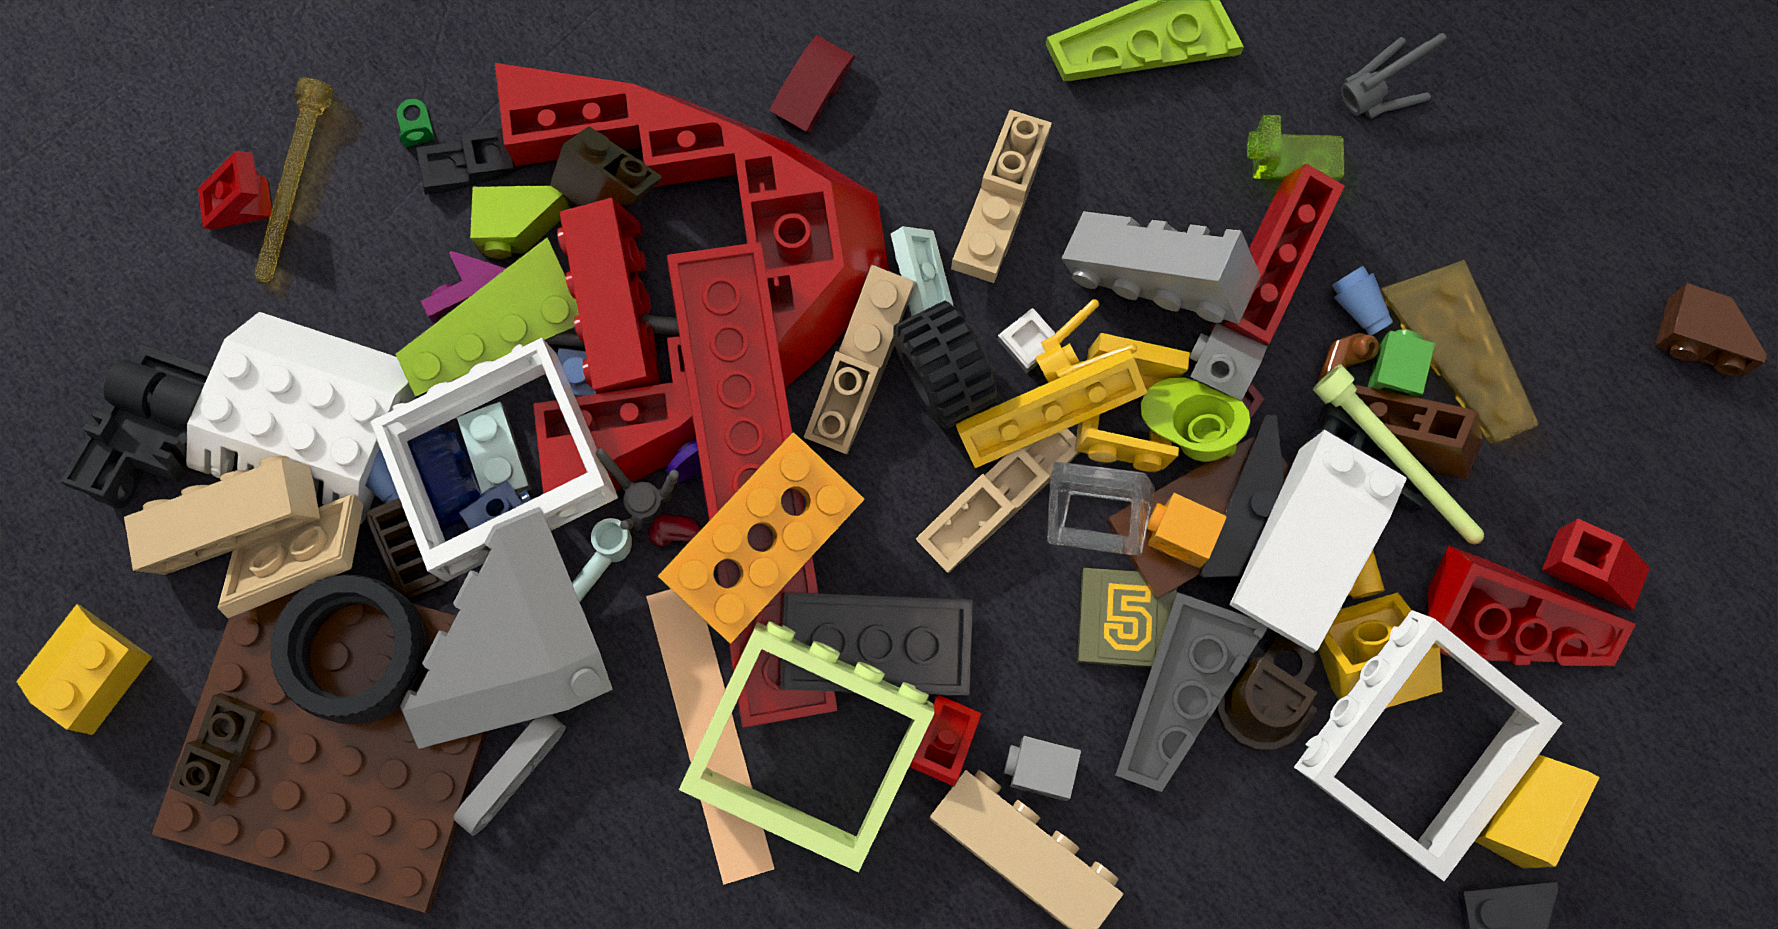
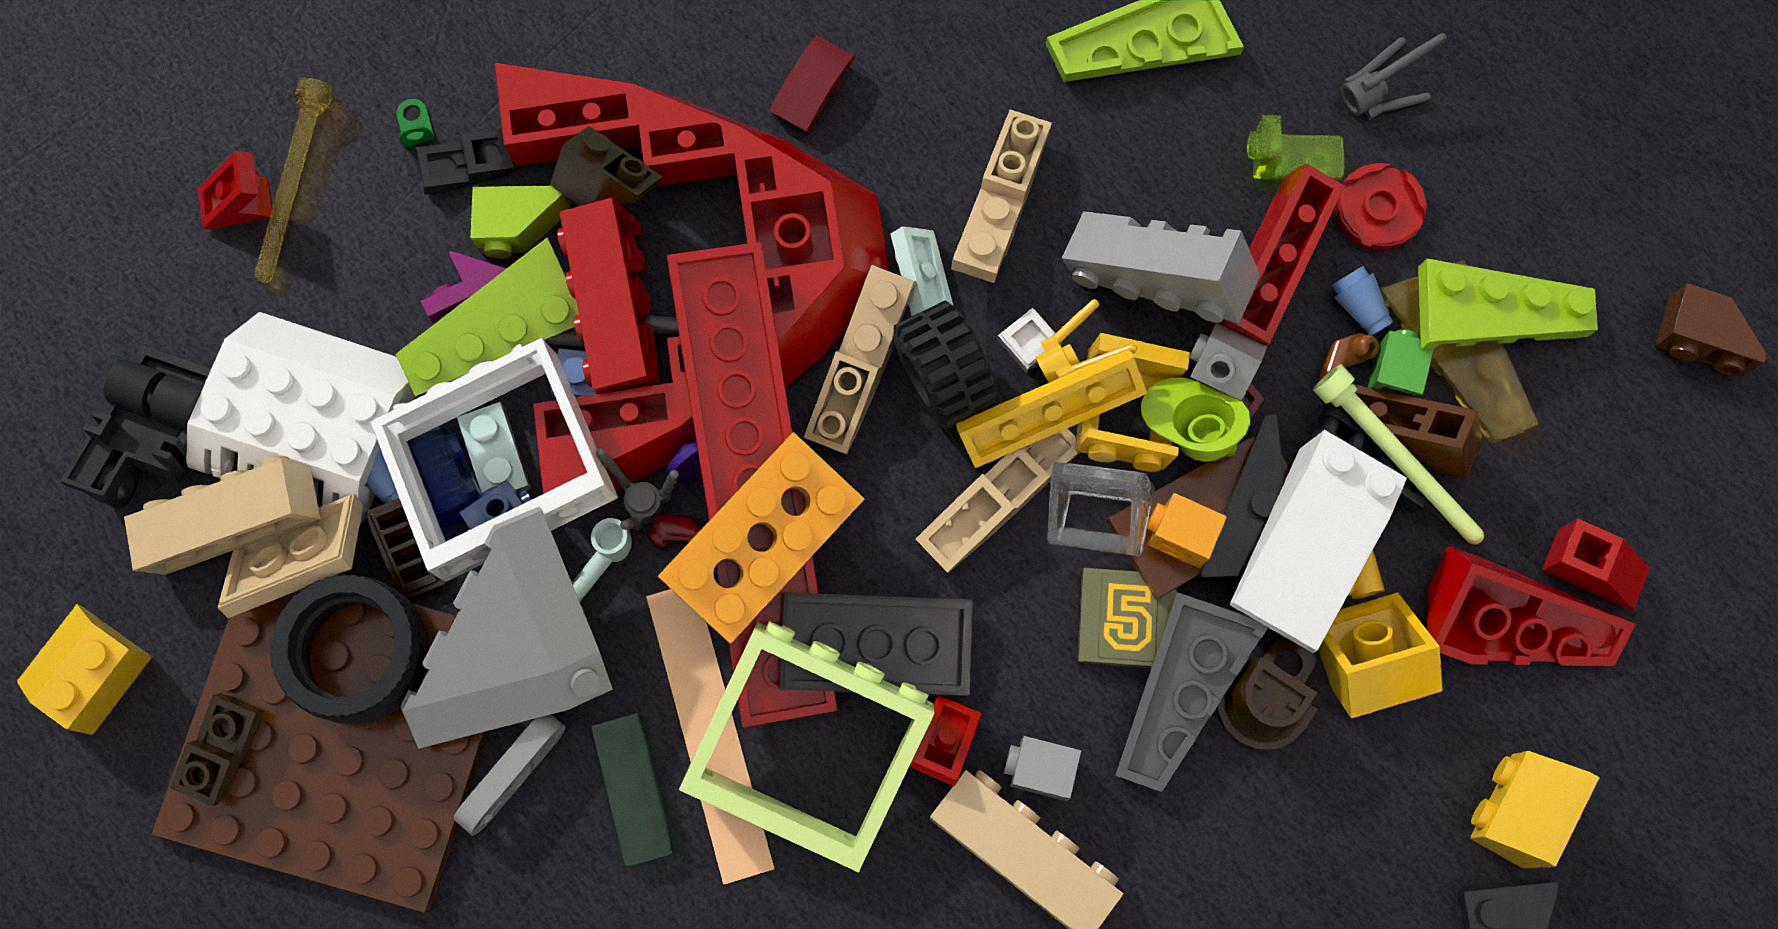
(632, 790): none -> clear green plate
(1380, 207): none -> red tile
(1482, 304): none -> lime wing
(1485, 784): white window -> none

